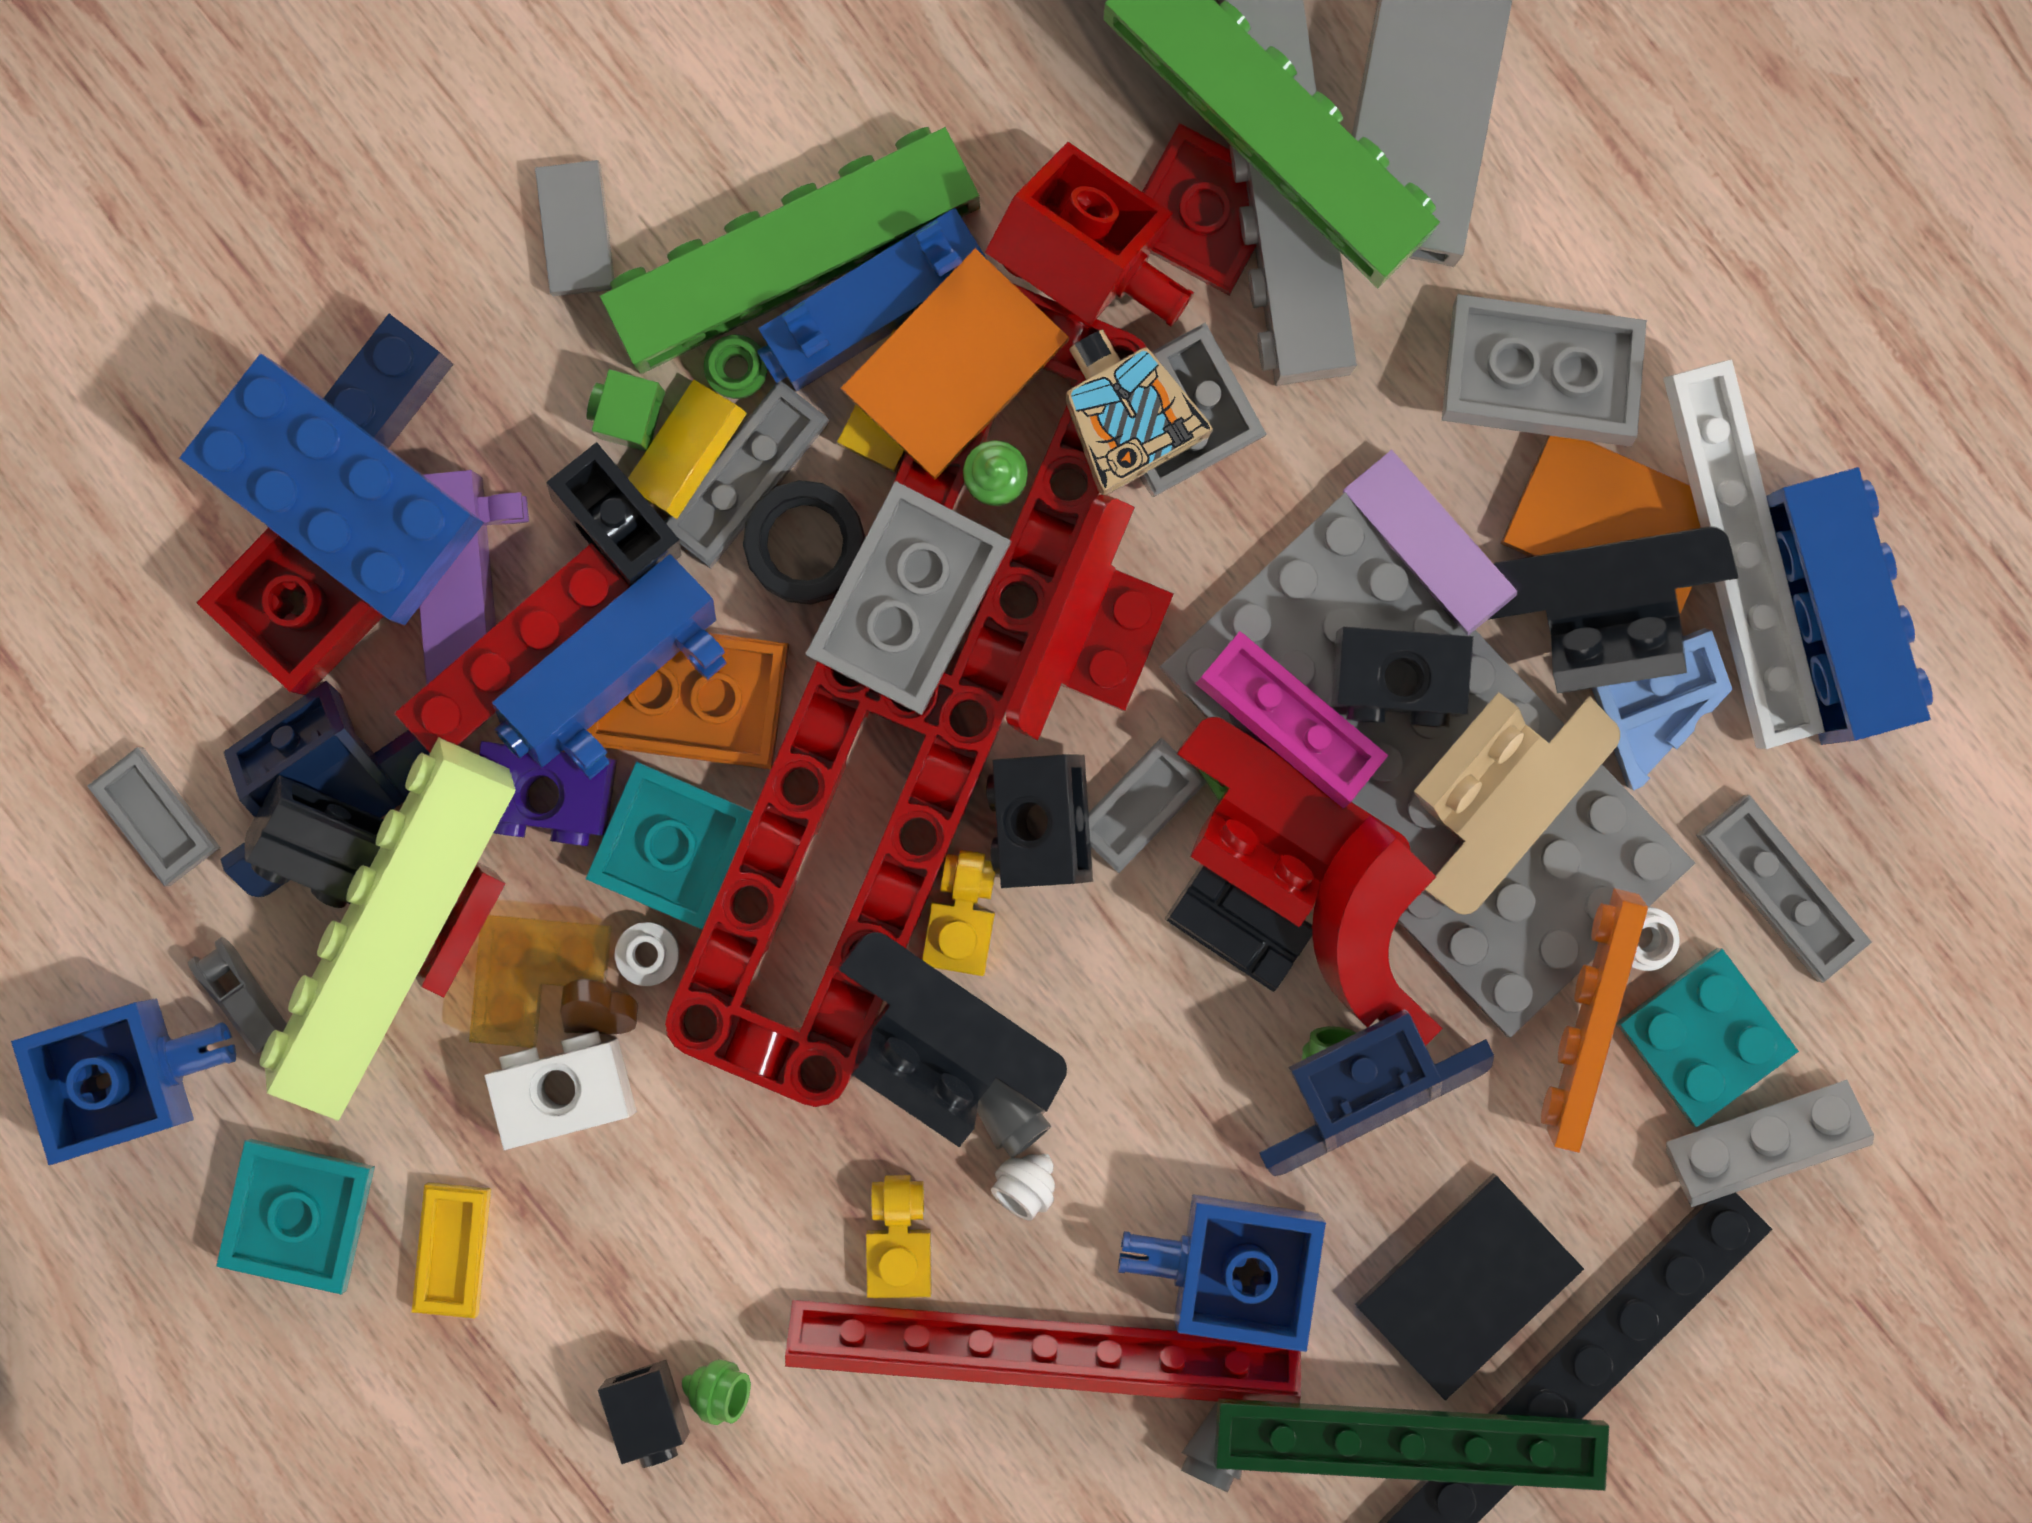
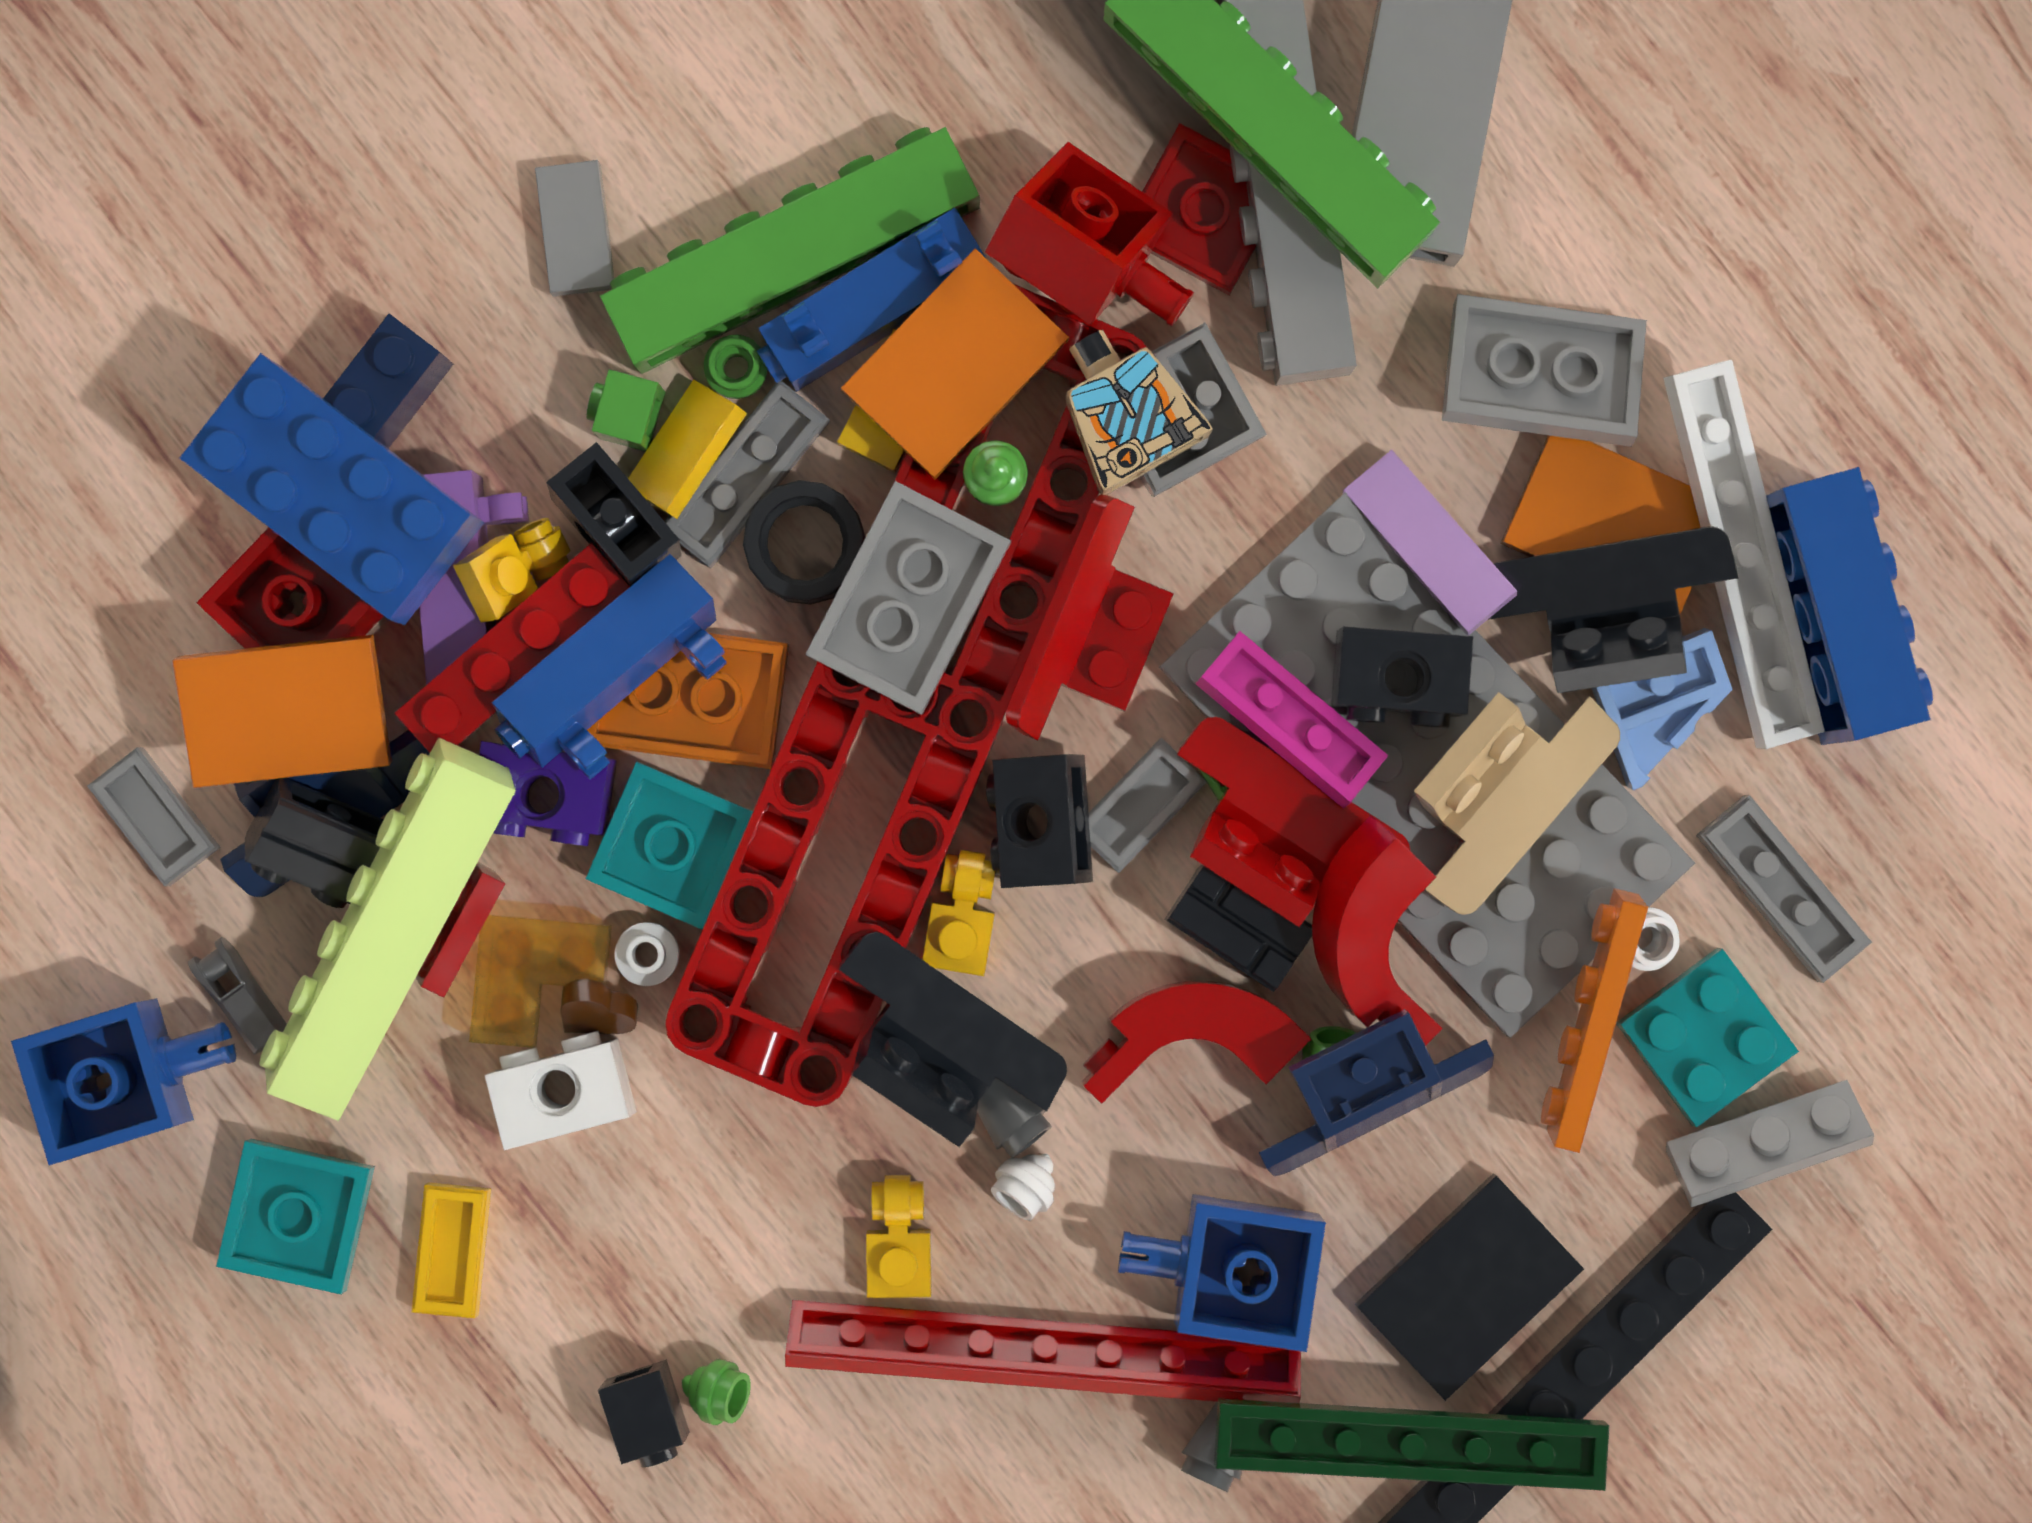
(282, 711): none -> orange tile
(499, 571): none -> yellow plate
(1195, 1010): none -> red arch

